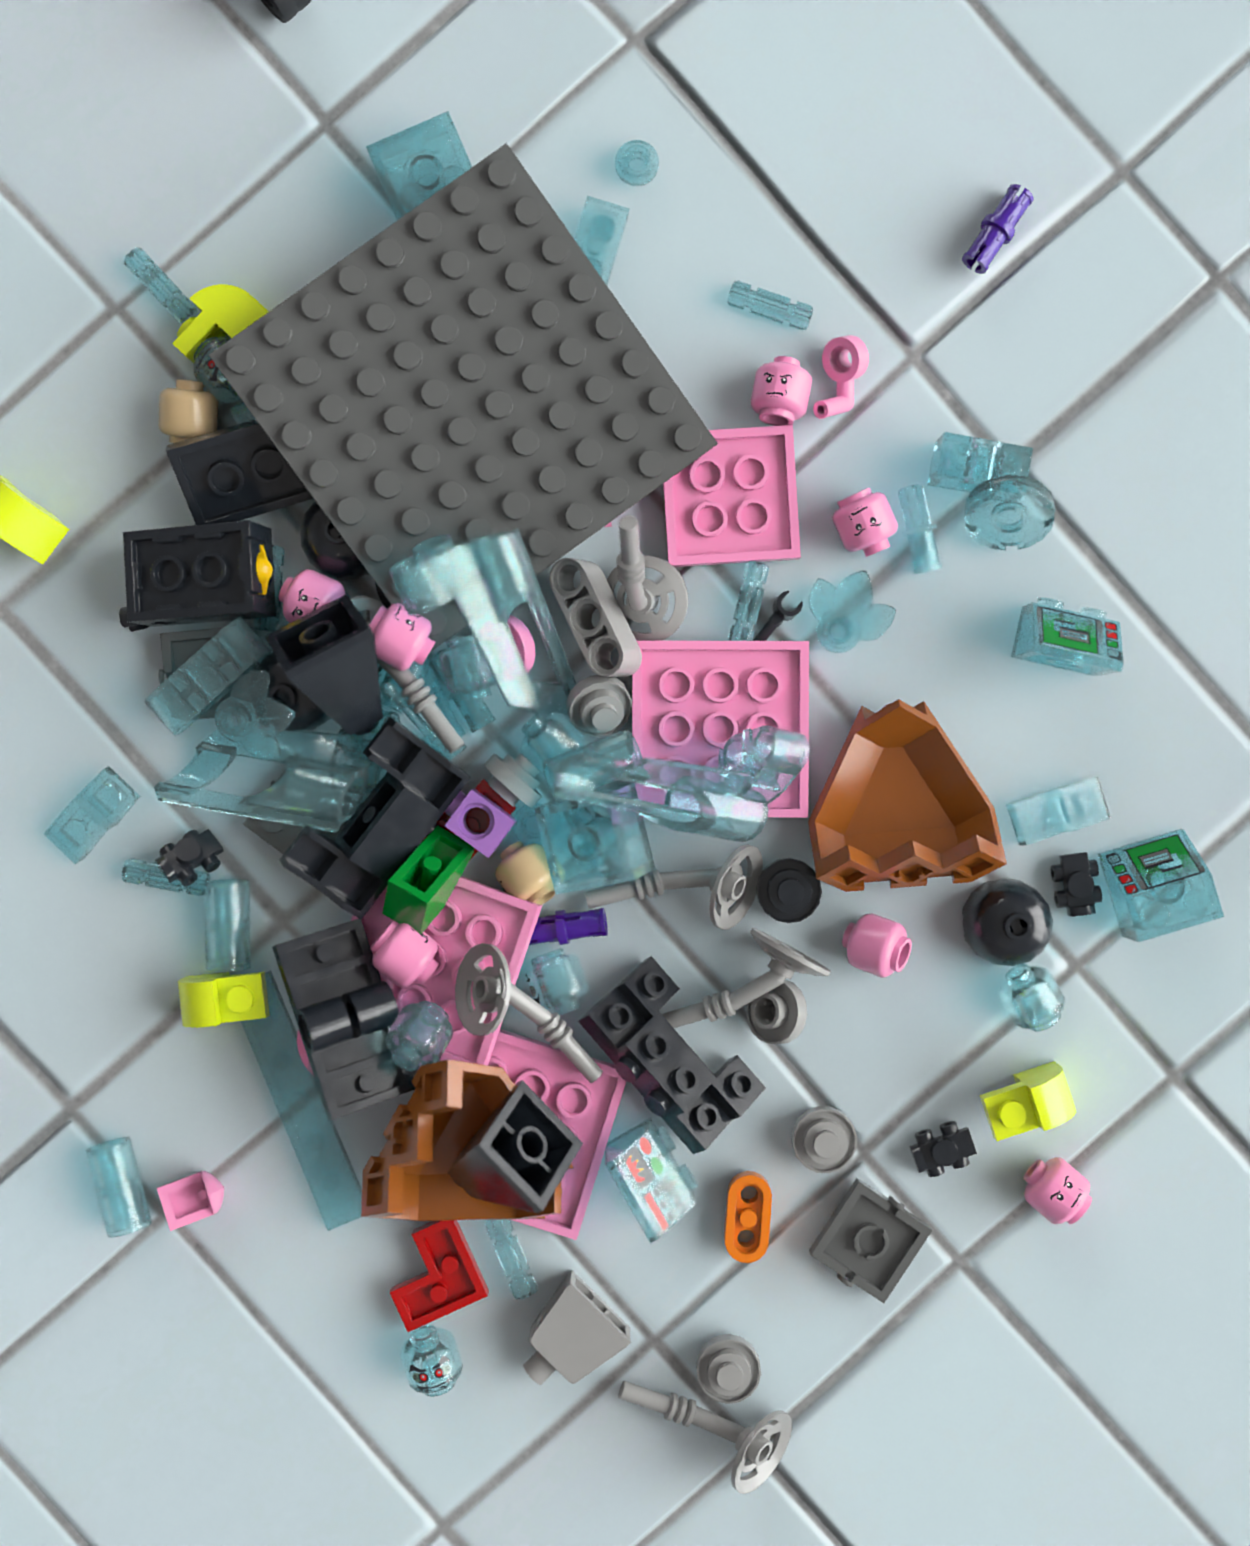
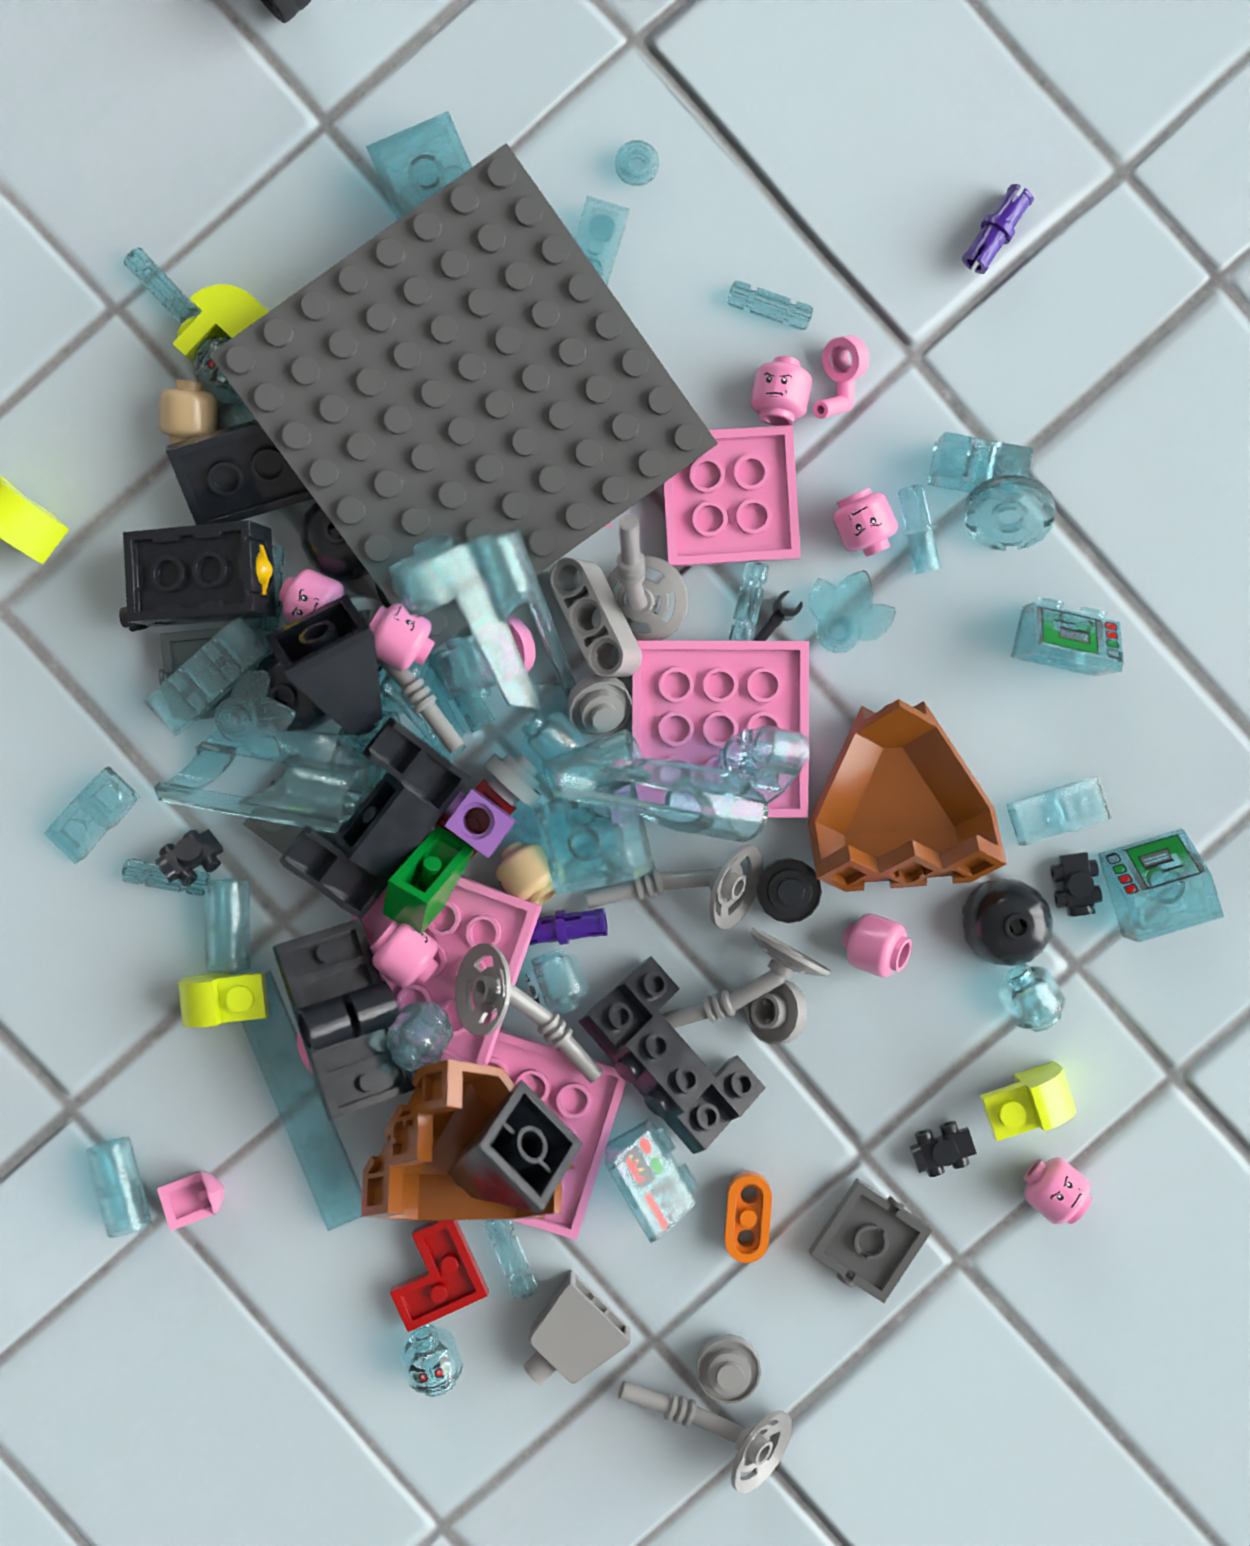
(824, 1139): light grey plate -> none

